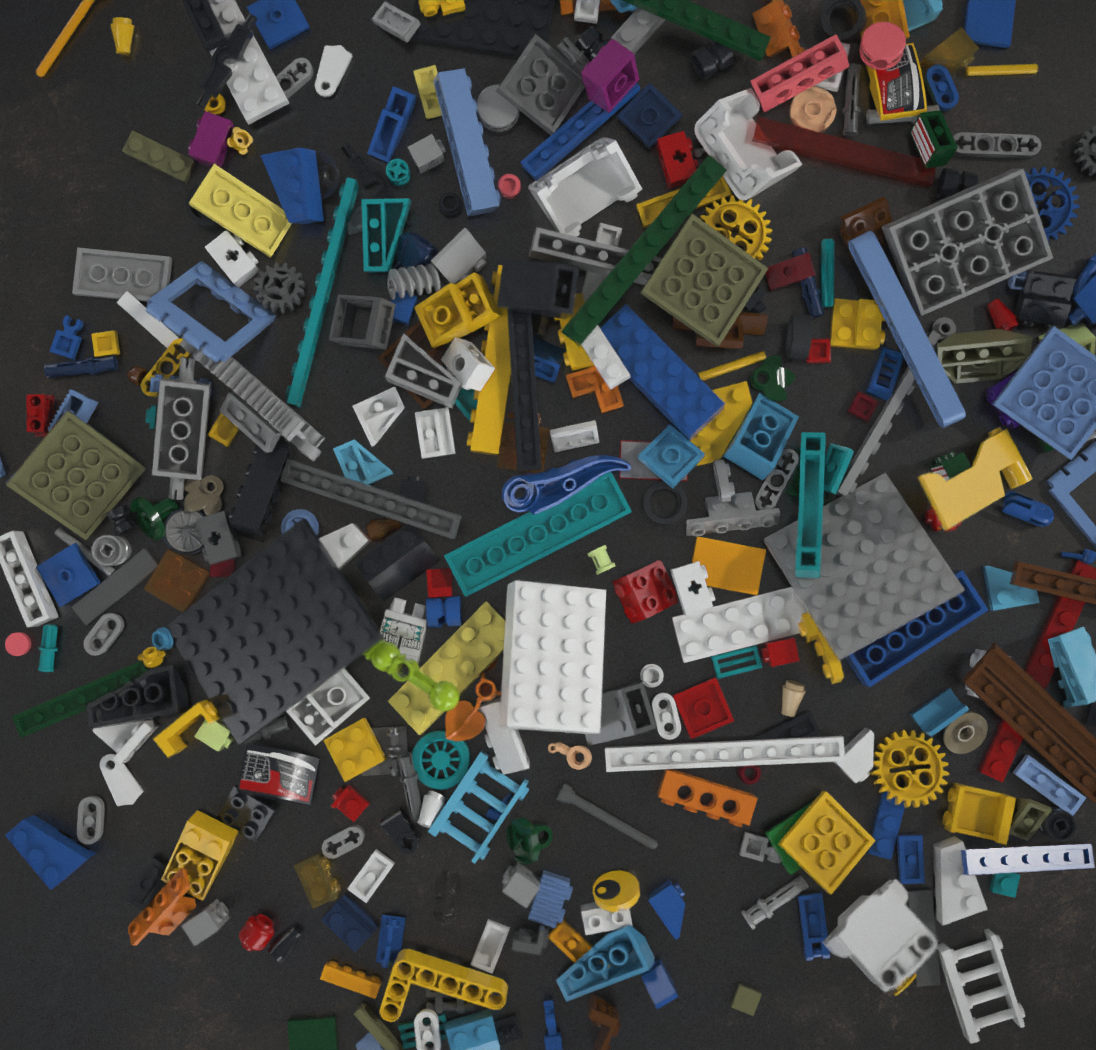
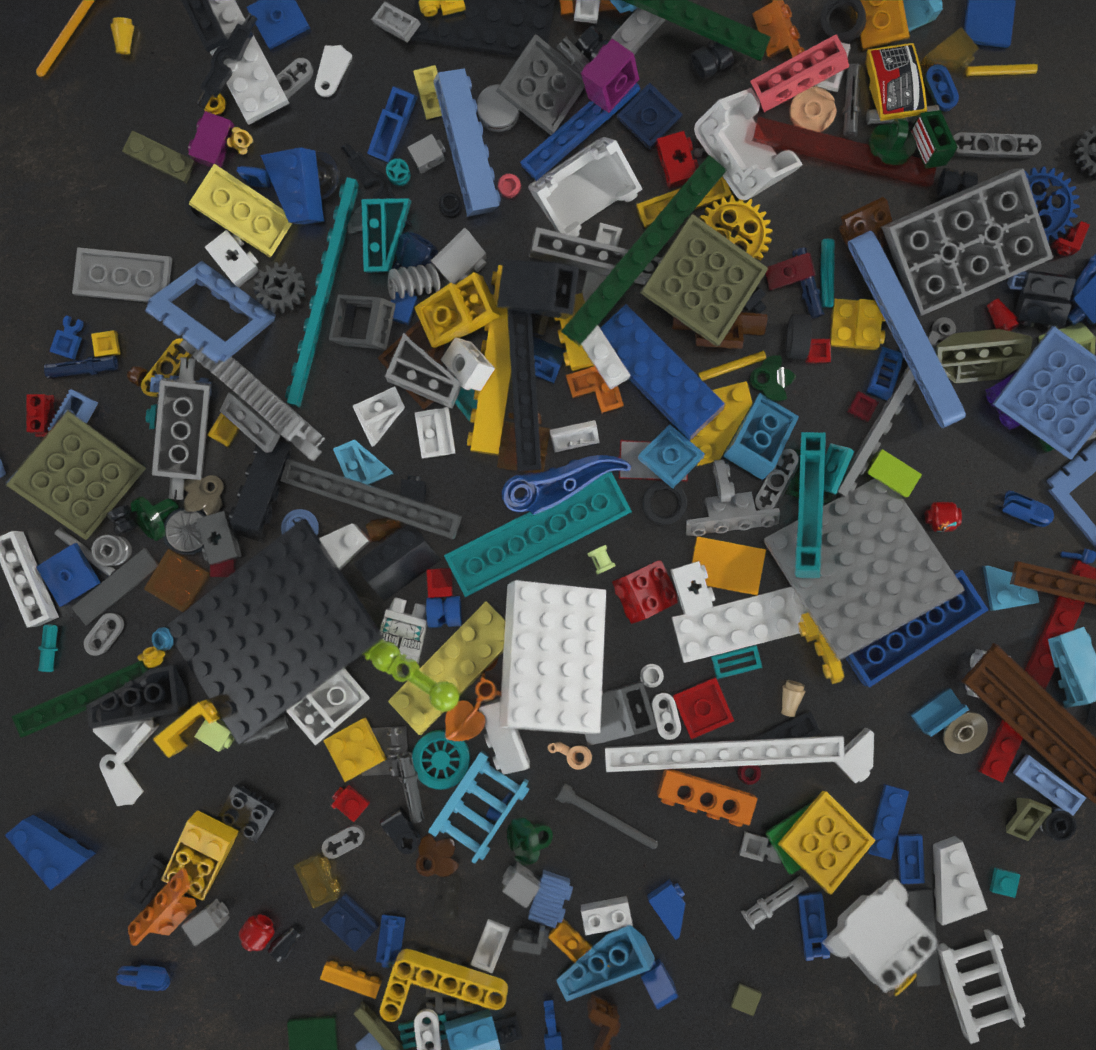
(18, 644): coral tile -> none
(89, 818): light grey plate -> none
(144, 977): none -> blue arm
(151, 324): white sticker -> none
(255, 176): none -> blue slope
(278, 775): slope -> none
(371, 875): white plate -> none
(431, 807): white cone -> none
(439, 854): none -> reddish brown plate
(616, 891): yellow tile -> none
(780, 652): red brick -> none
(882, 45): coral head -> none
(893, 142): none -> dark green tile
(894, 473): none -> lime panel
(913, 789): yellow gear -> none
(950, 465): dark green brick -> none
(979, 812): yellow panel -> none
(981, 483): yellow door -> none
(1027, 859): plate -> none
(1072, 241): none -> red bracket

